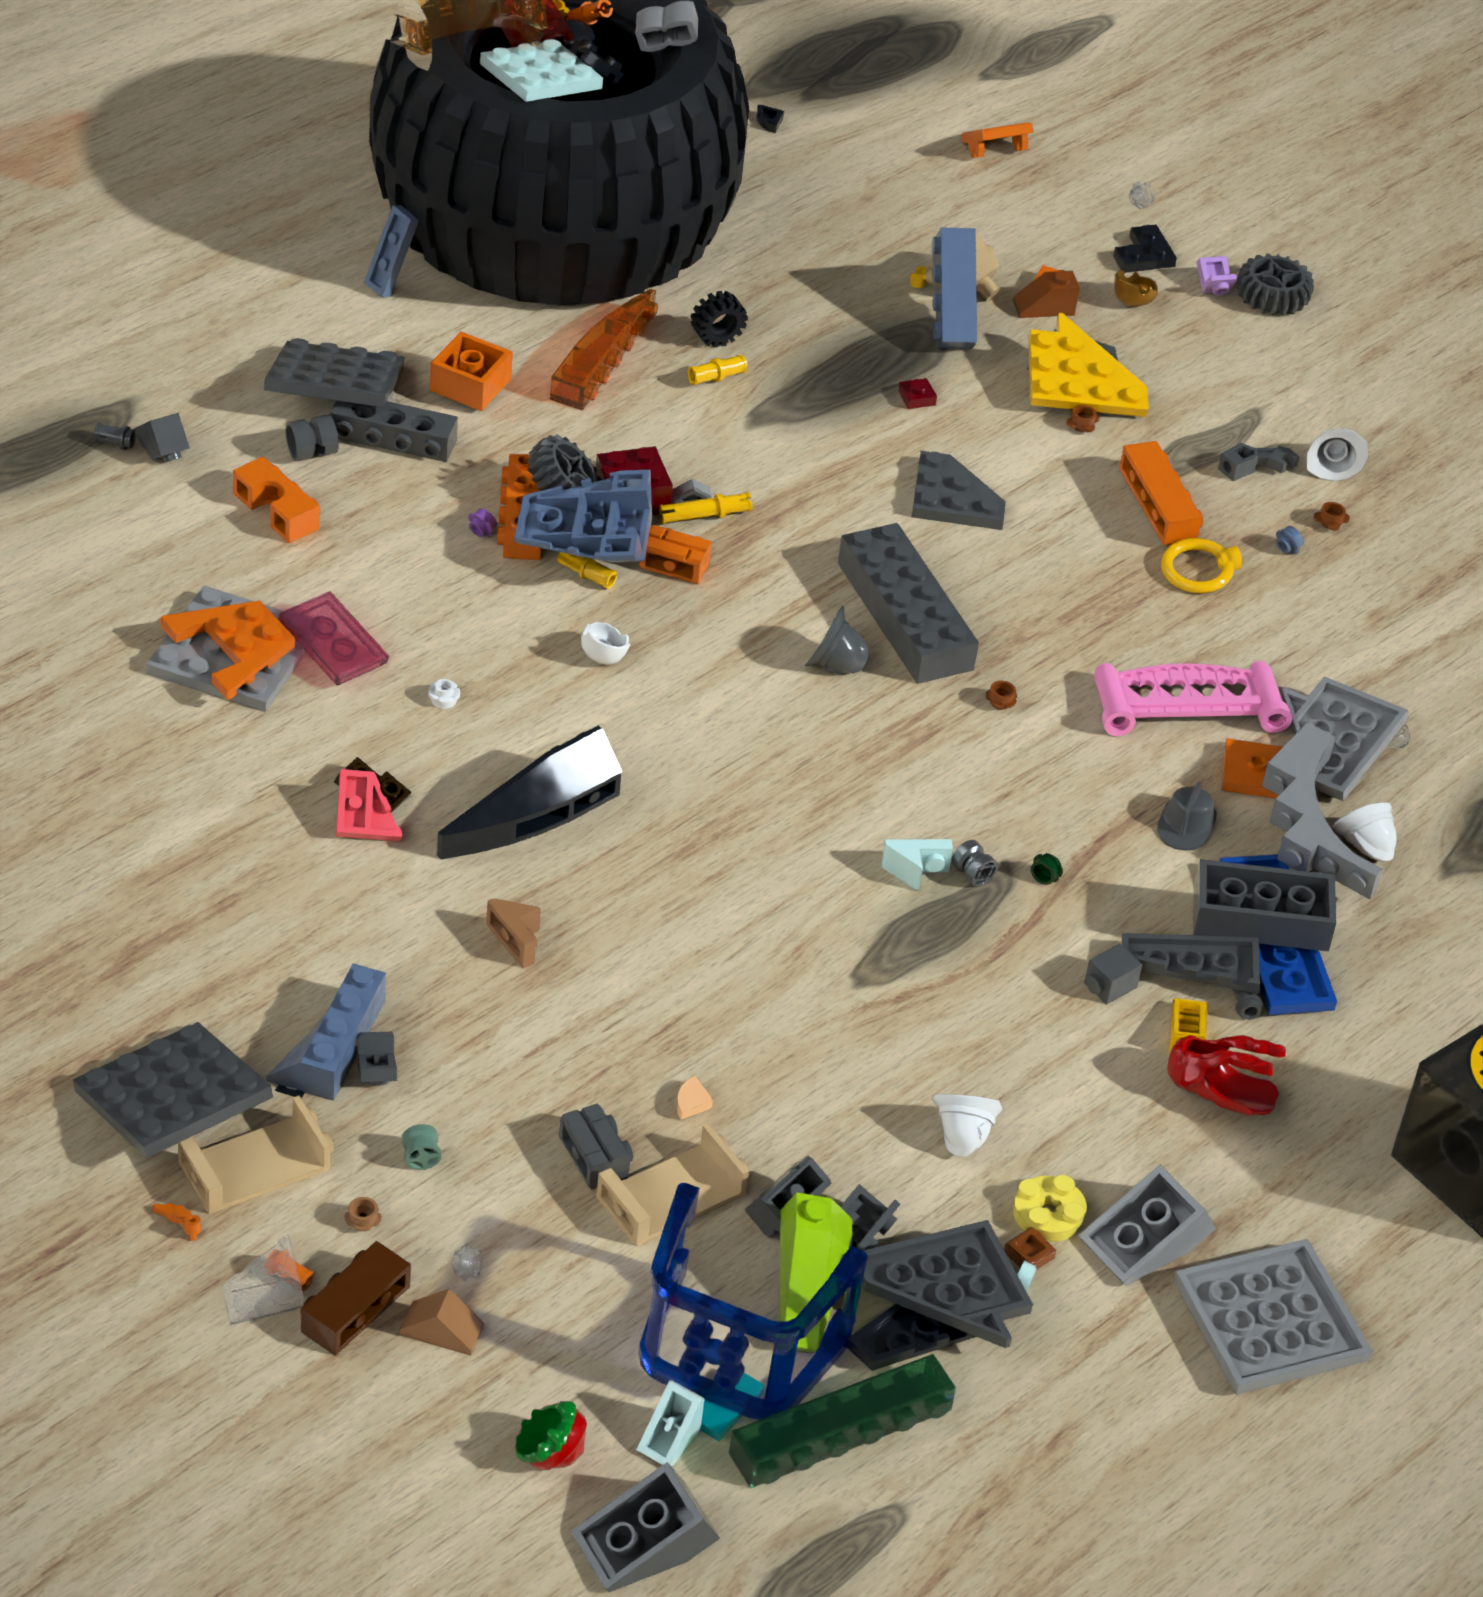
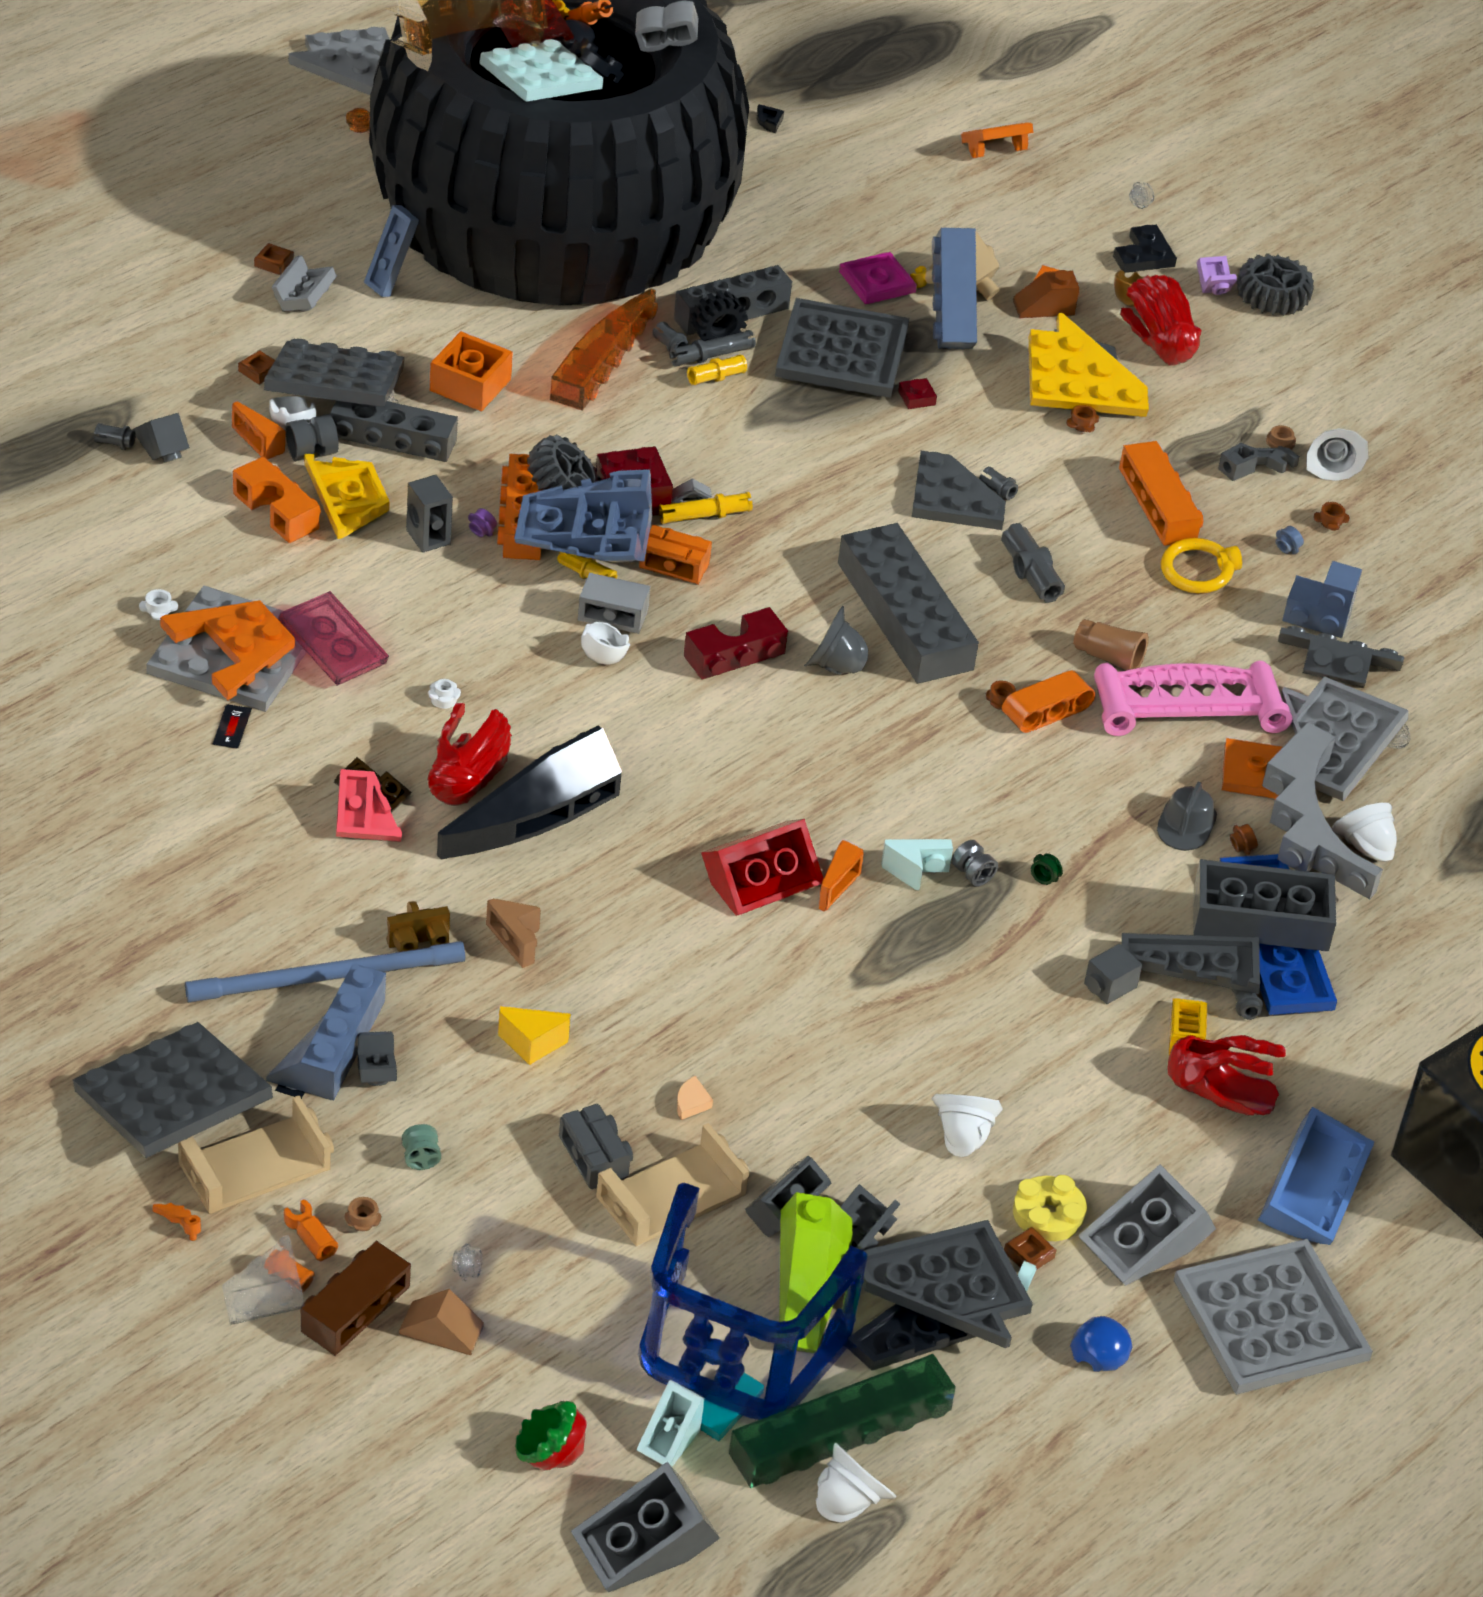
(158, 604): none -> white plate
(216, 987): none -> sand blue piece
(232, 726): none -> black sticker
(256, 366): none -> dark orange tile
(259, 432): none -> orange slope
(273, 259): none -> dark orange tile
(290, 409): none -> white hair
(302, 287): none -> light grey bracket
(311, 1231): none -> orange bar
(343, 56): none -> light grey wing
(348, 492): none -> yellow wing
(358, 120): none -> clear orange plate
(418, 926): none -> pearl gold hips
(429, 513): none -> dark grey brick
(470, 761): none -> red hair
(533, 1032): none -> yellow slope
(614, 602): none -> light grey brick
(669, 336): none -> dark grey pin
(702, 350): none -> dark grey pin
(715, 653): none -> dark red arch
(757, 291): none -> dark grey brick
(764, 866): none -> red slope
(841, 873): none -> orange slope
(842, 347): none -> dark grey plate
(847, 1488): none -> white piece
(877, 278): none -> dark pink plate
(1003, 486): none -> dark grey pin
(1033, 562): none -> dark grey piece
(1048, 701): none -> orange beam
(1101, 1344): none -> blue hair
(1112, 644): none -> medium nougat plant
(1167, 317): none -> red hair
(1243, 839): none -> dark orange plate
(1281, 436): none -> medium nougat plate
(1316, 1179): none -> medium blue slope
(1324, 605): none -> sand blue brick
(1339, 659): none -> dark grey bracket

